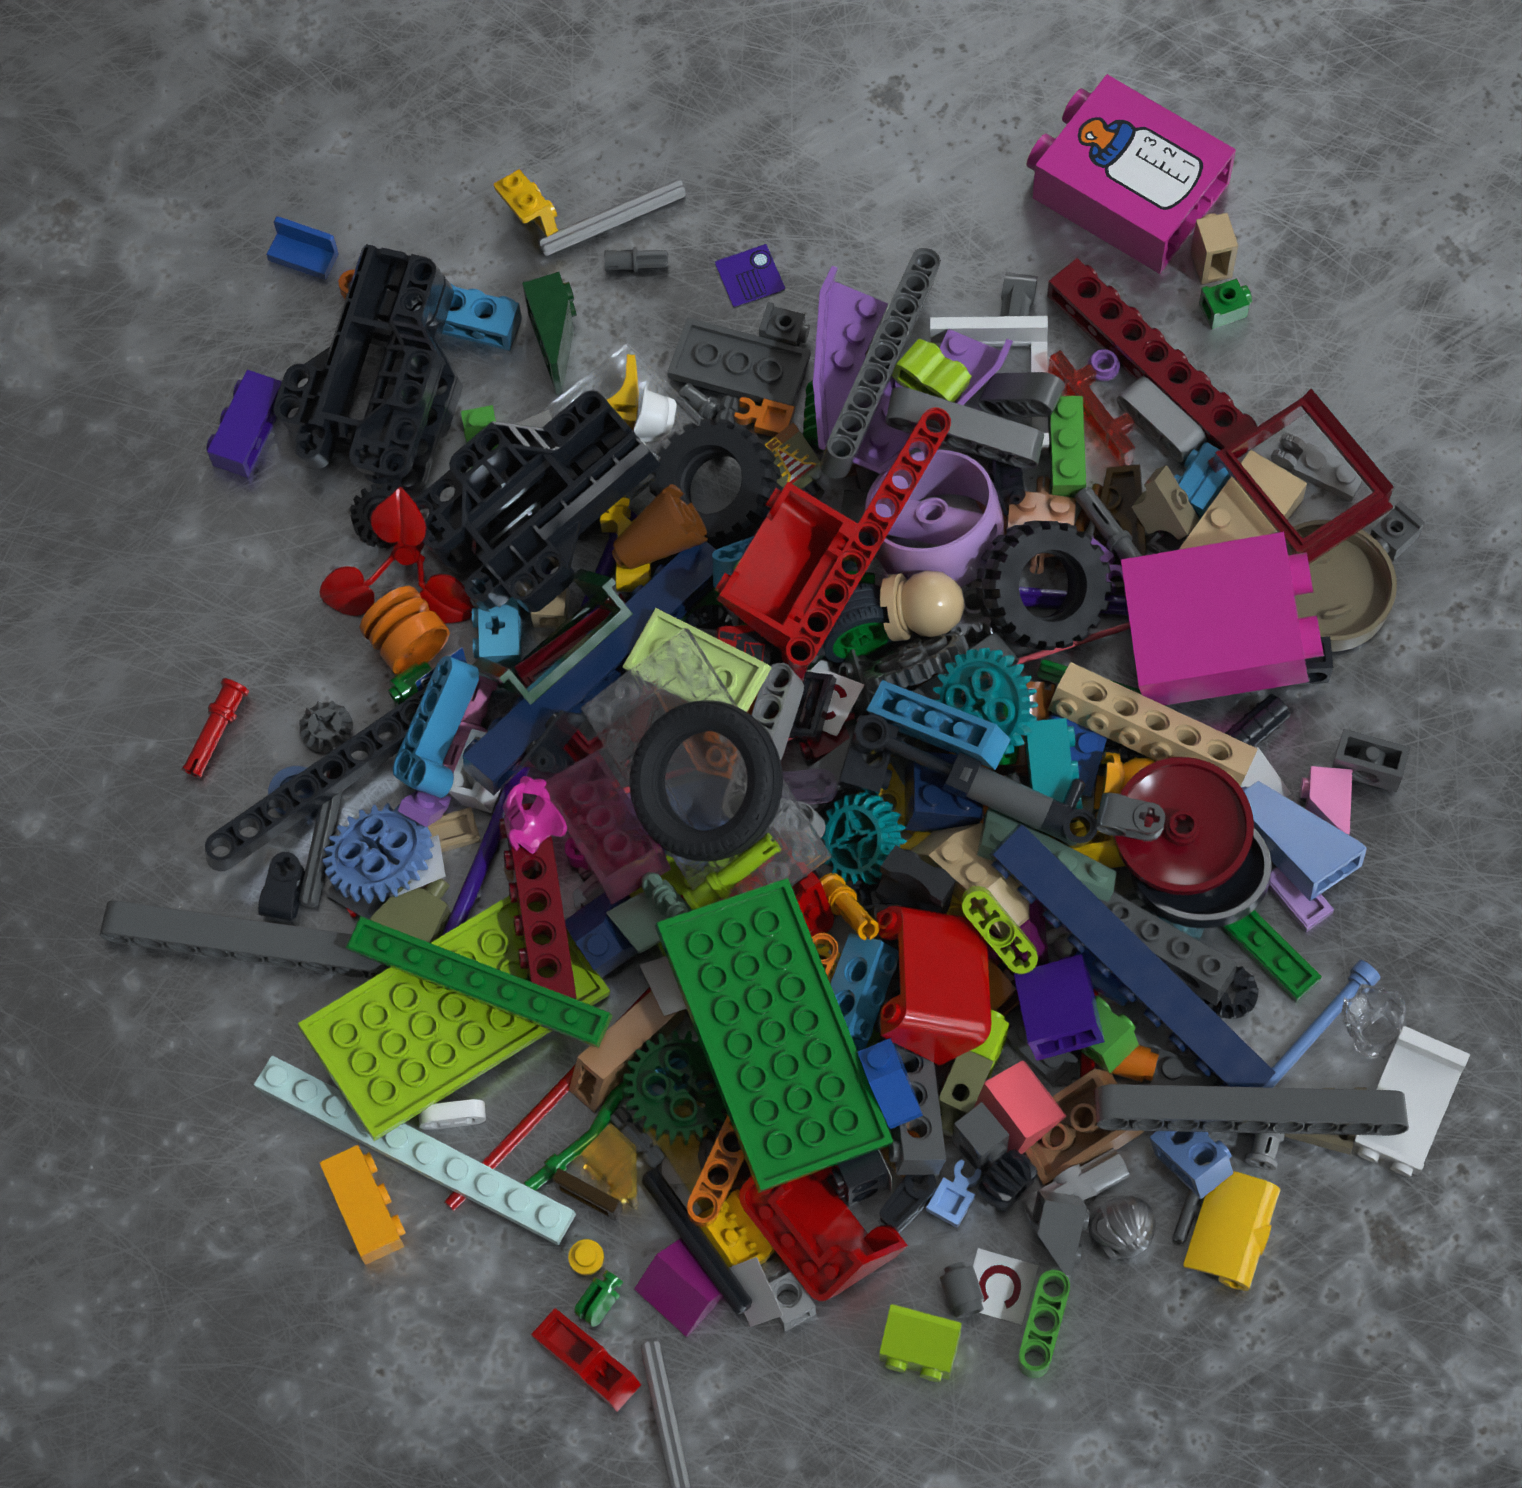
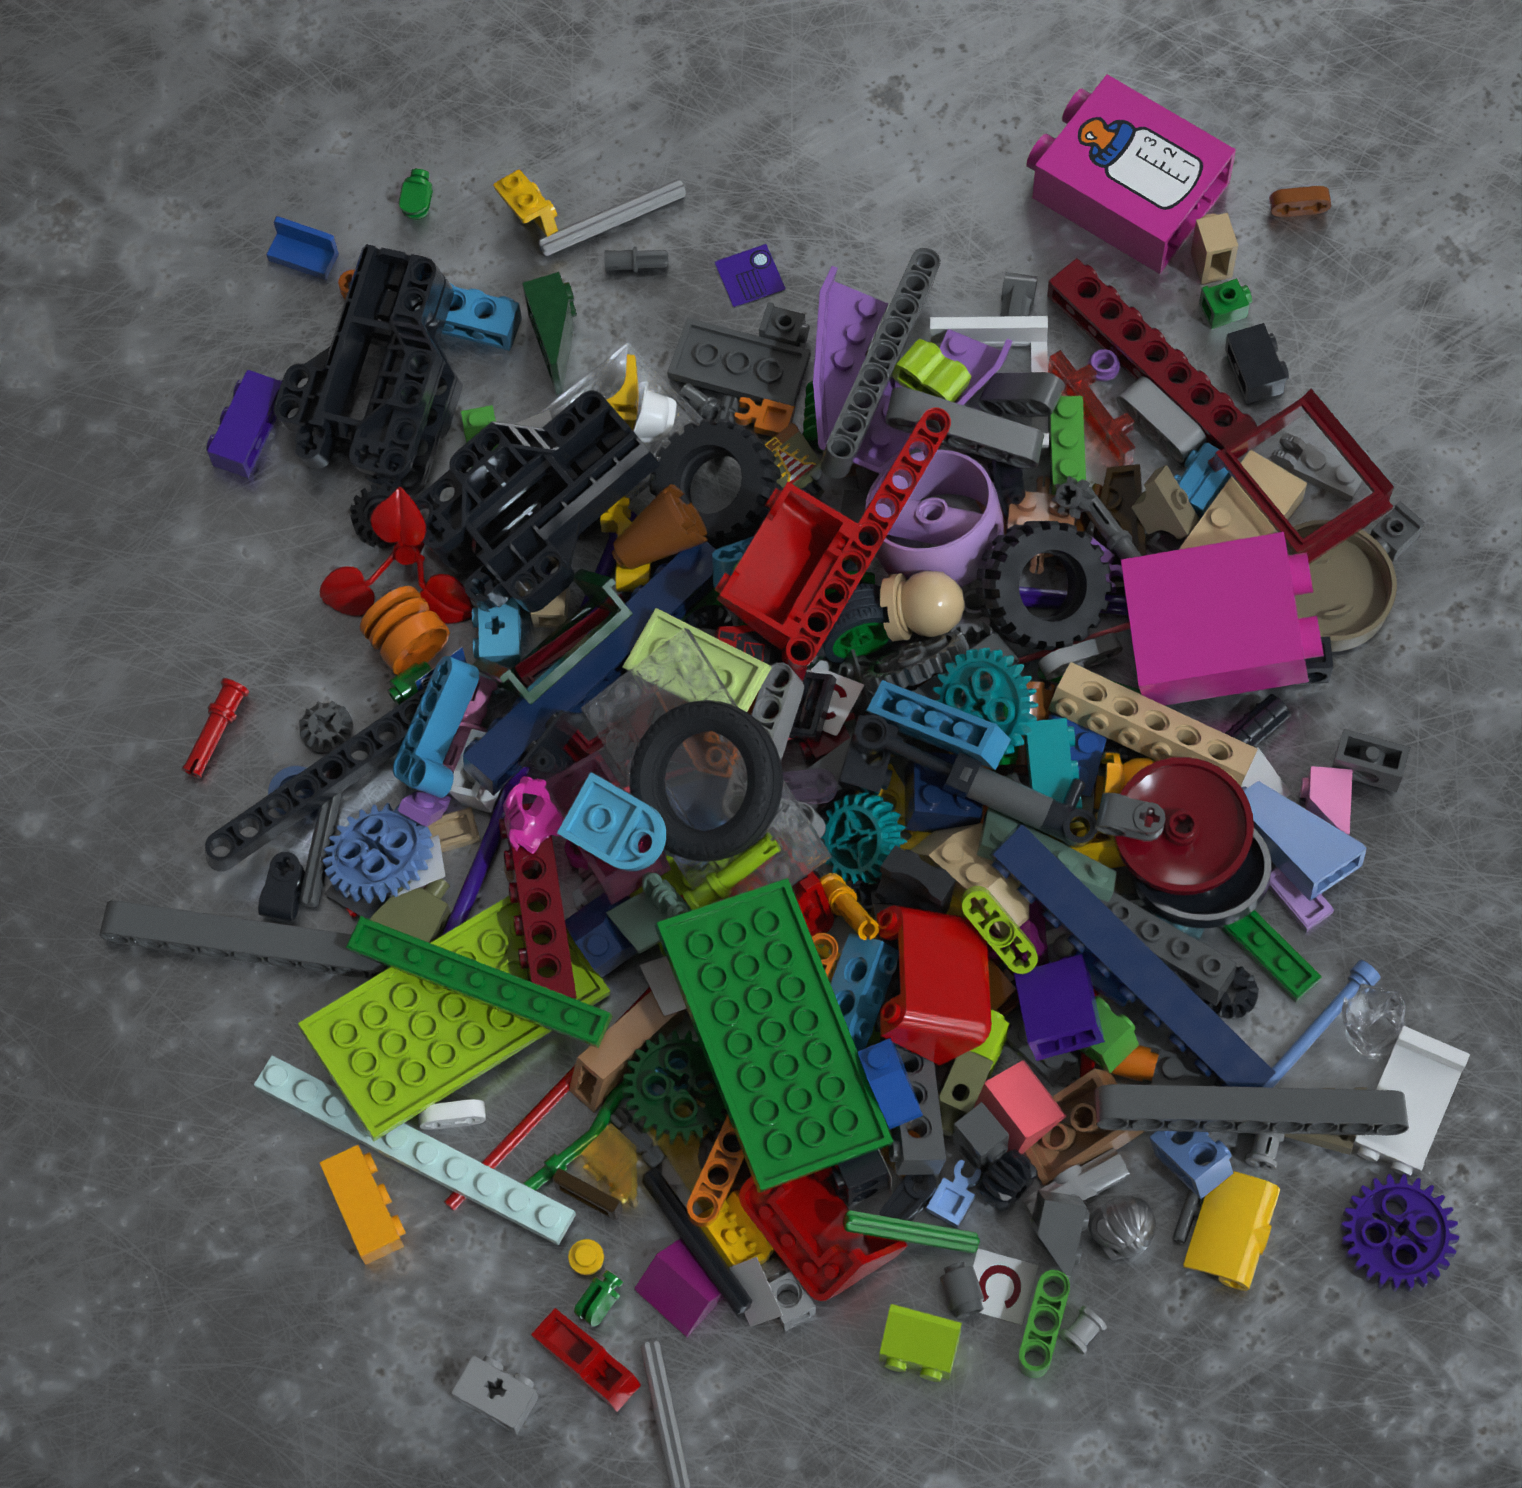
(416, 194): none -> green arm
(507, 1411): none -> light grey brick
(611, 824): none -> medium azure tile
(911, 1231): none -> green axle
(1073, 497): none -> dark grey gear
(1082, 654): none -> light grey beam
(1082, 1330): none -> light grey bush
(1256, 363): none -> black brick
(1300, 201): none -> dark orange beam
(1381, 1257): none -> dark purple gear

